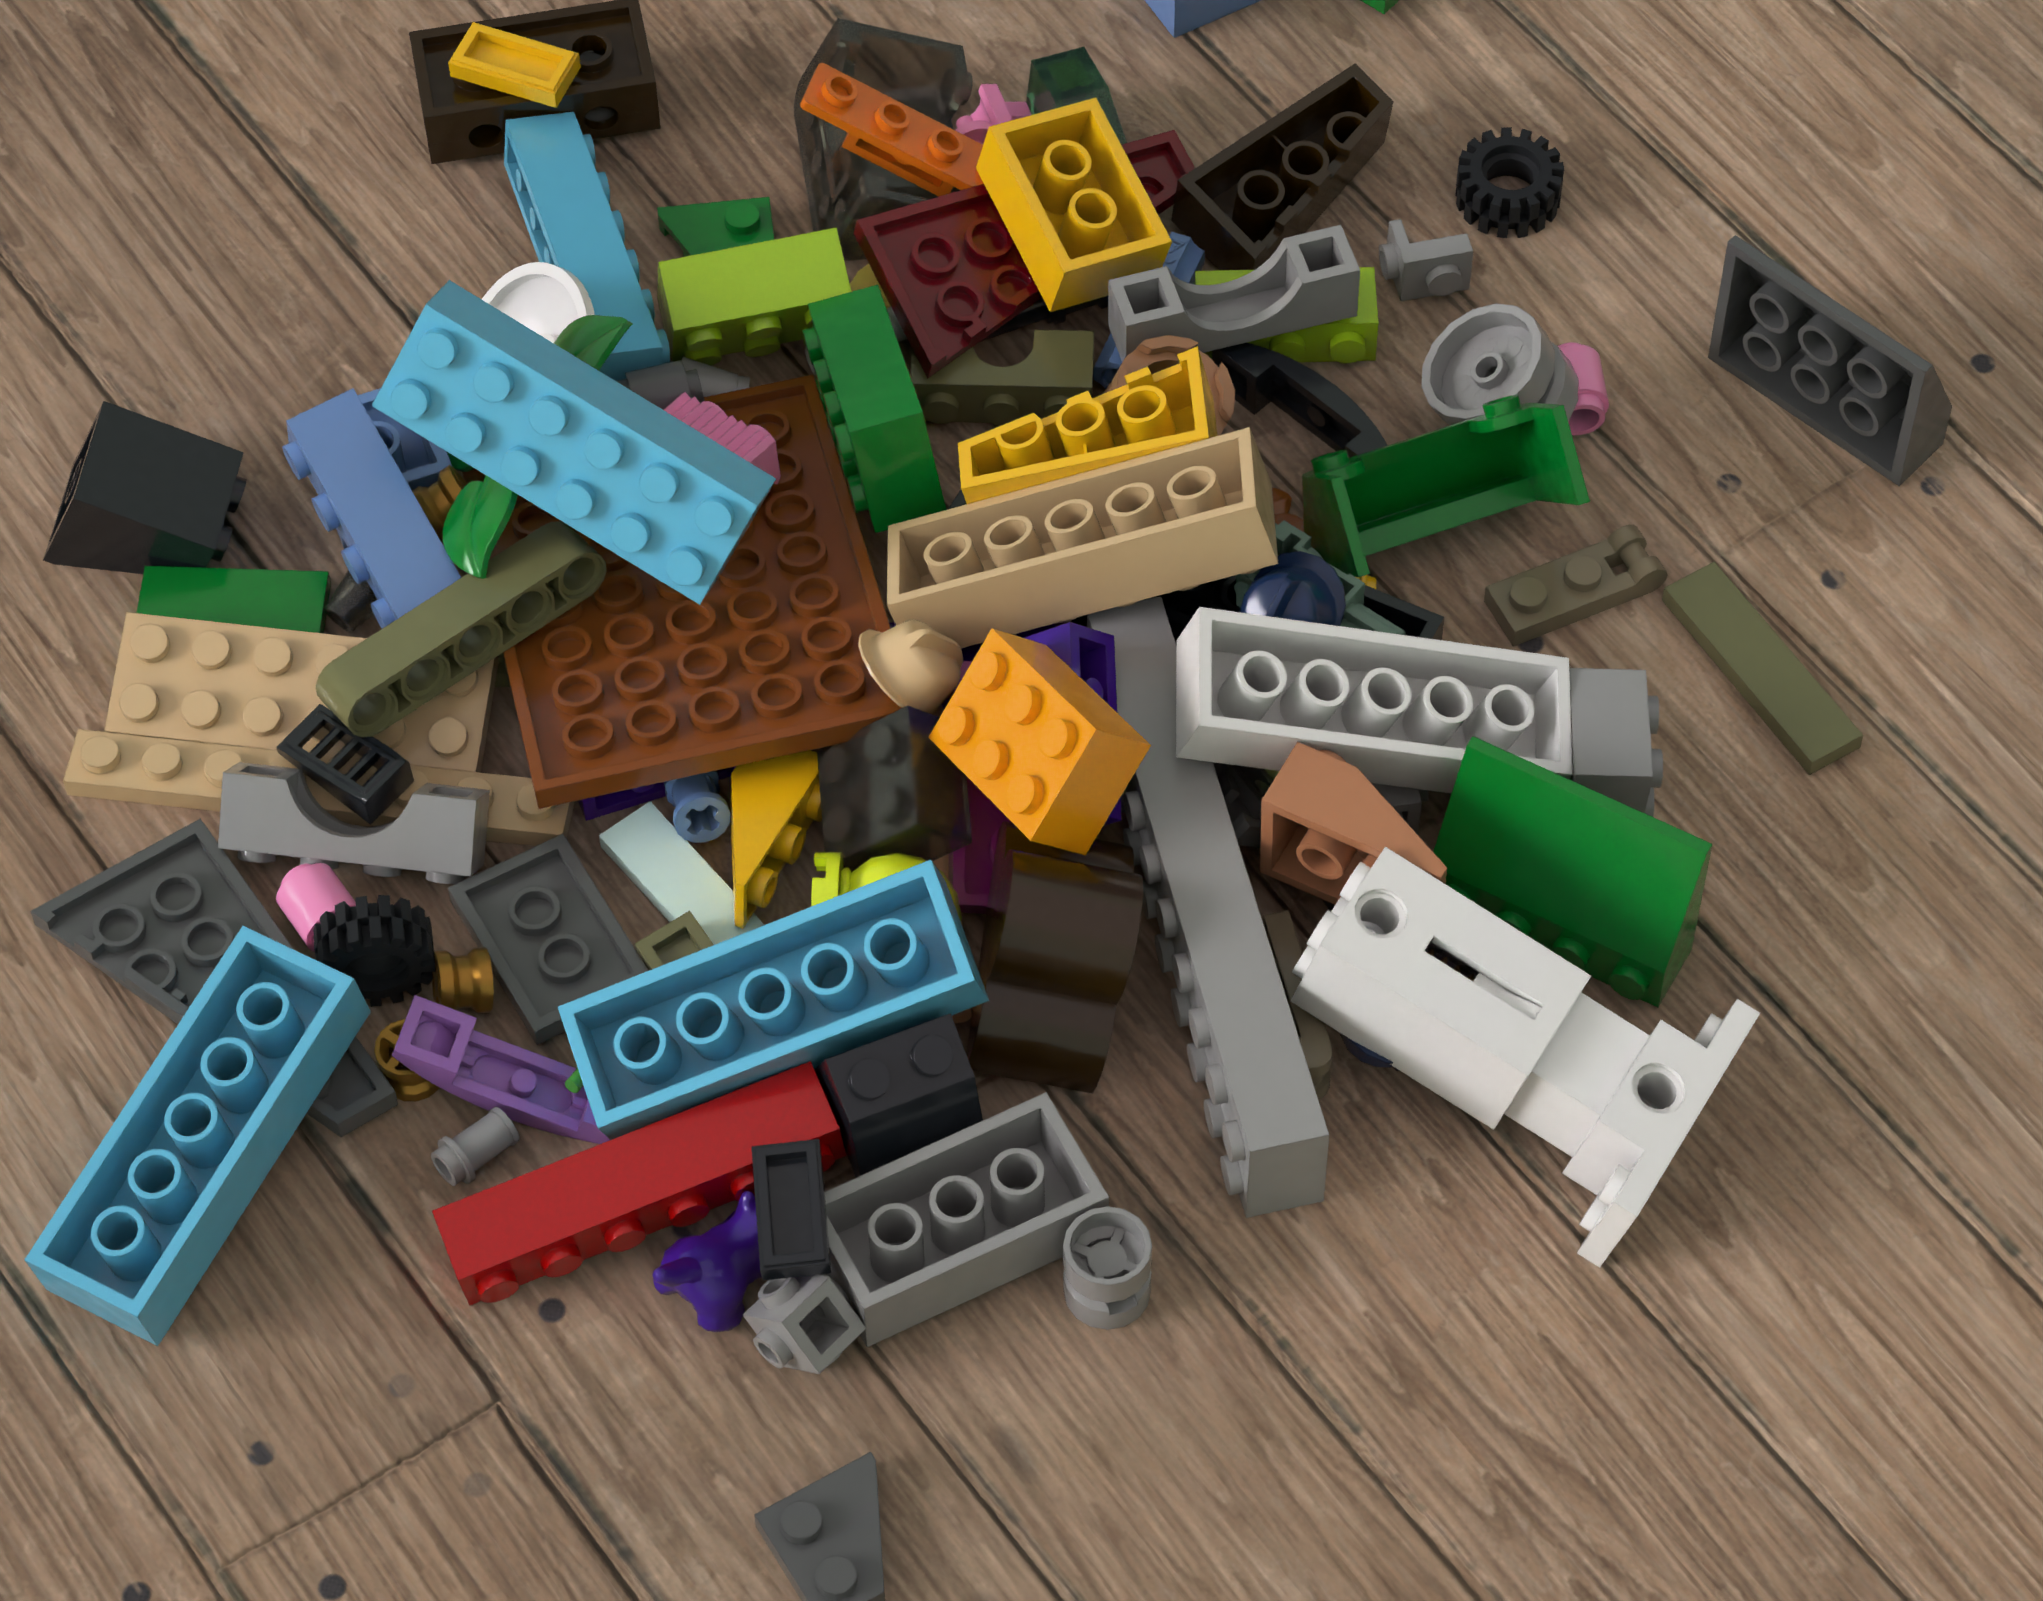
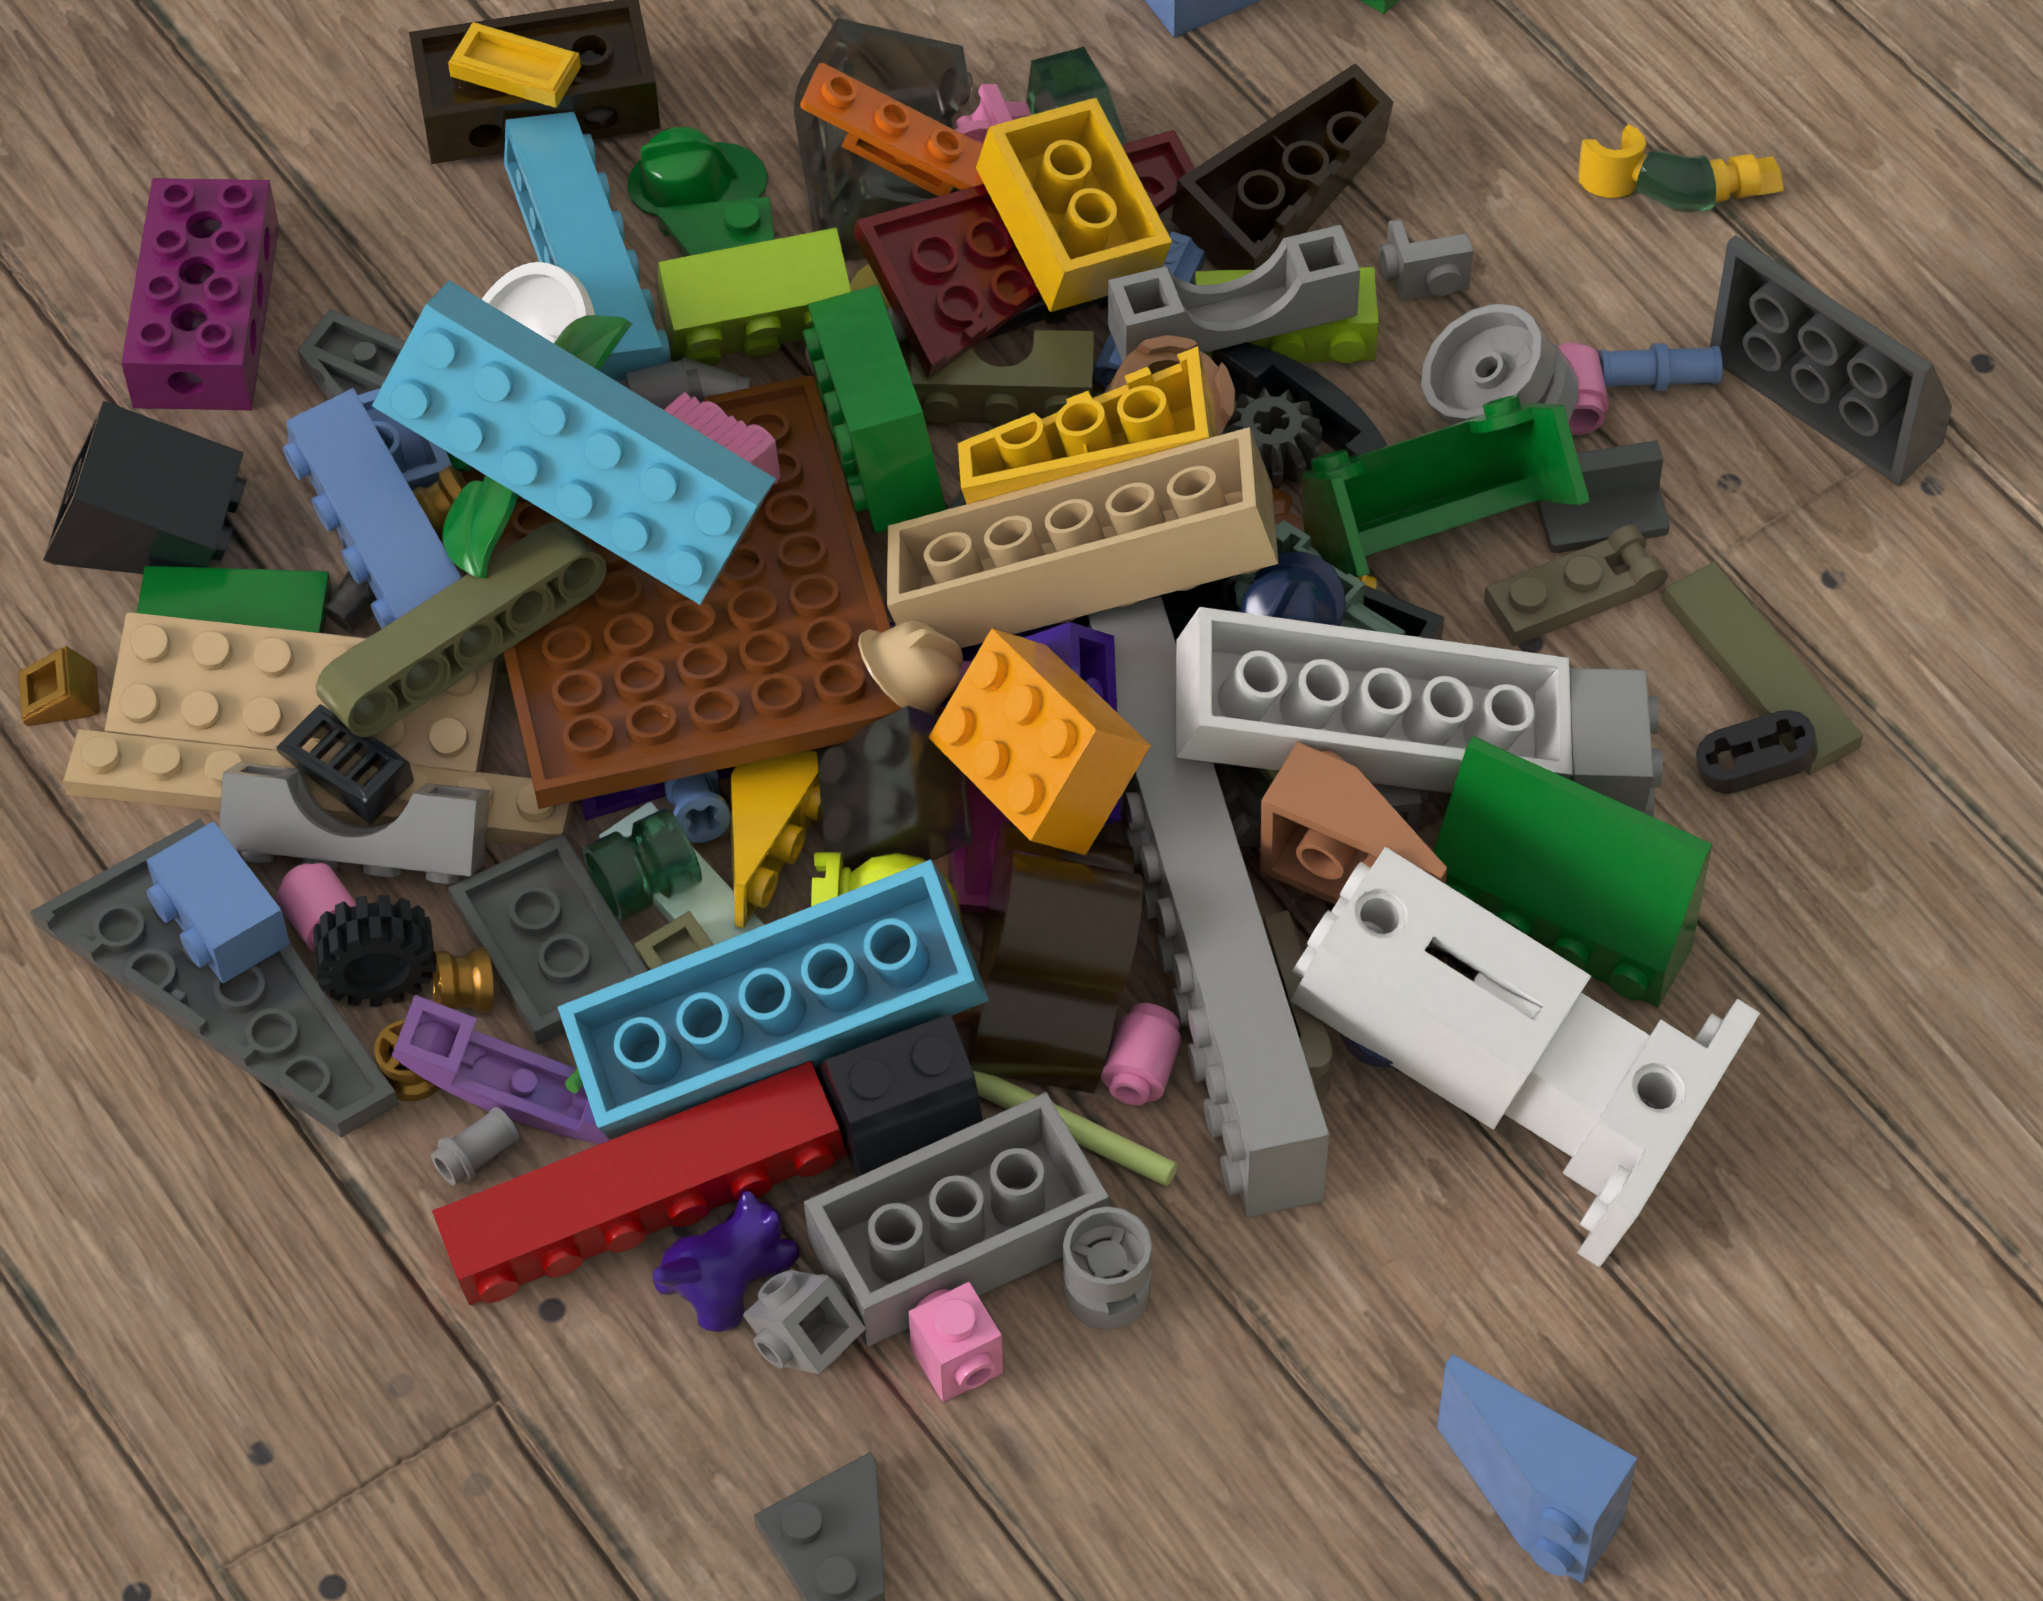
(58, 688): none -> pearl gold slope
(199, 1135): medium azure brick -> none
(214, 357): none -> magenta brick
(216, 902): none -> medium blue brick
(348, 355): none -> dark grey wing
(645, 863): none -> clear green wheel
(690, 168): none -> green piece
(791, 1209): black tile -> none
(955, 1341): none -> bright pink brick
(1084, 1131): none -> yellowish green bar
(1142, 1054): none -> bright pink brick
(1283, 433): none -> dark grey gear
(1514, 158): black tyre -> none
(1540, 1472): none -> medium blue slope
(1621, 492): none -> dark grey panel
(1661, 366): none -> medium blue pin
(1672, 178): none -> yellow piece
(1757, 751): none -> black beam

